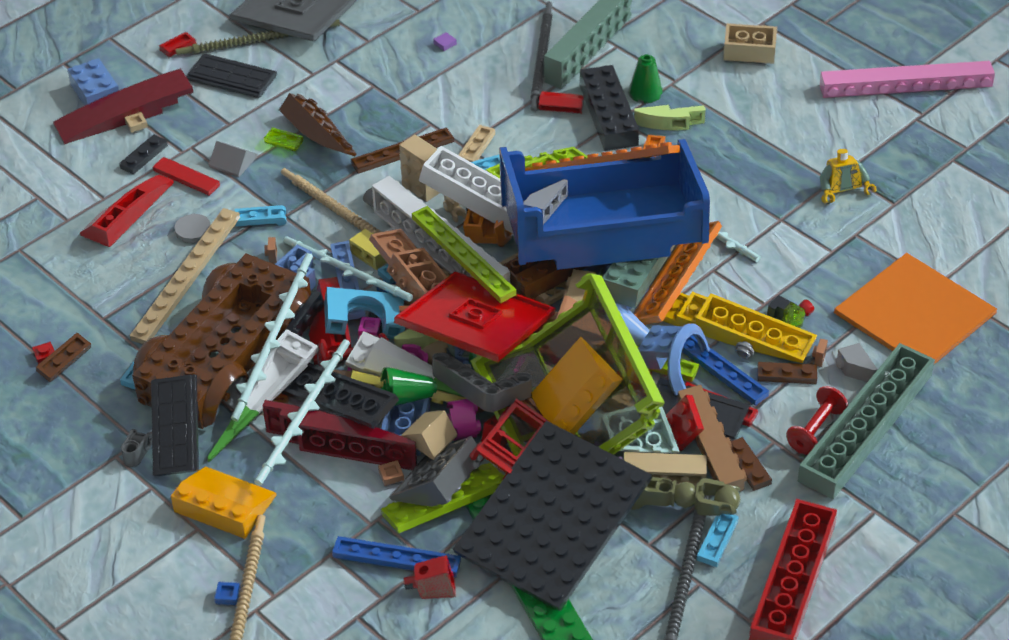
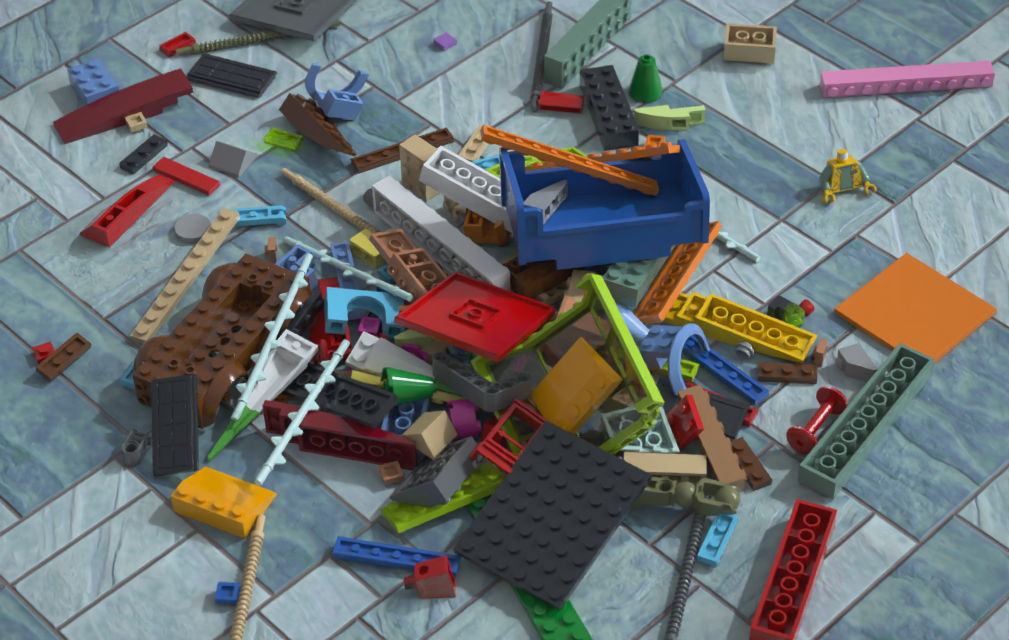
(335, 103): none -> medium blue piece
(464, 254): lime plate -> none
(566, 159): none -> orange plate

